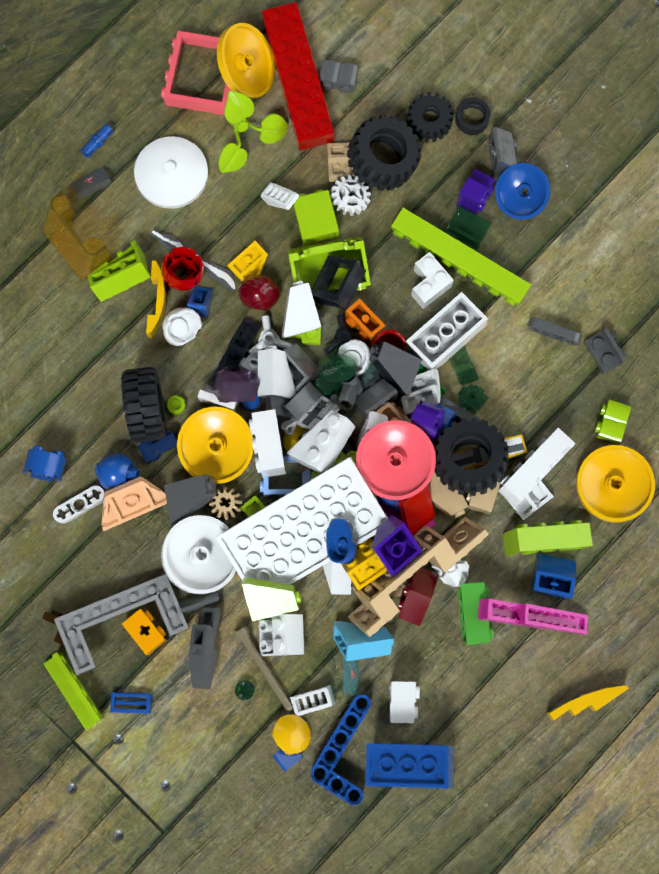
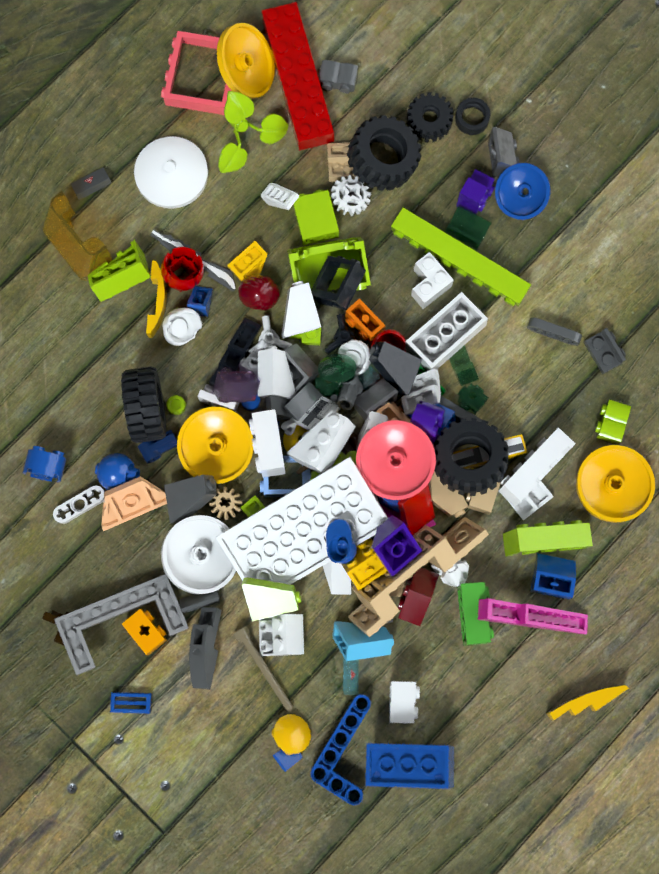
(73, 691): lime fence -> none
(96, 140): blue pin -> none
(244, 690): clear green tile -> none
(329, 696): white slope -> none

